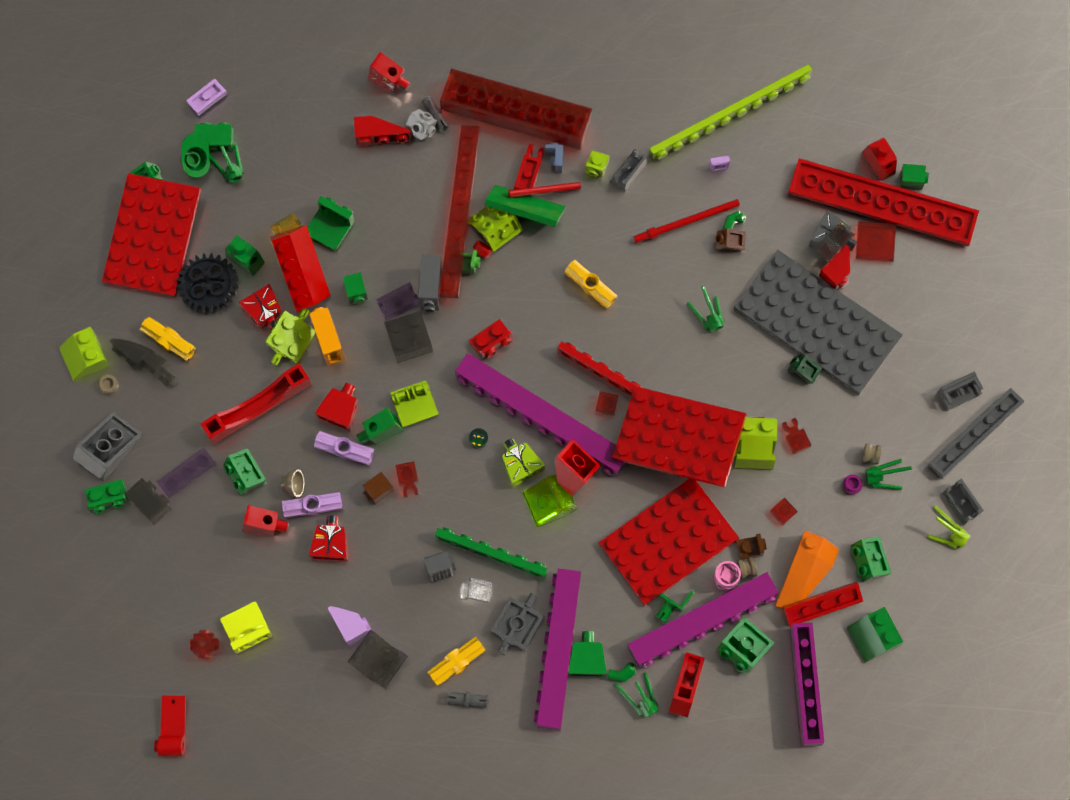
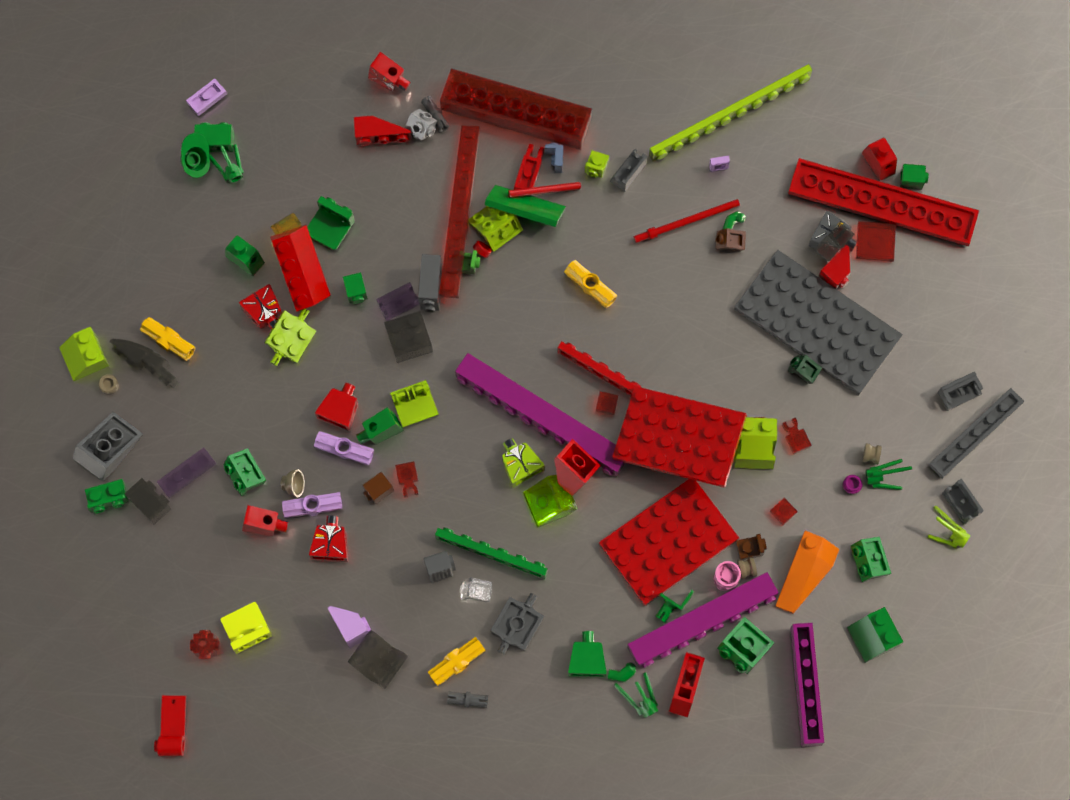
(147, 170): green bracket -> none
(151, 235): red plate -> none
(206, 267): black gear -> none
(233, 419): red arch -> none
(327, 335): light orange window -> none
(478, 438): dark green tile -> none
(491, 339): red bracket -> none
(558, 649): magenta brick -> none
(714, 320): green plant -> none
(823, 604): red plate -> none

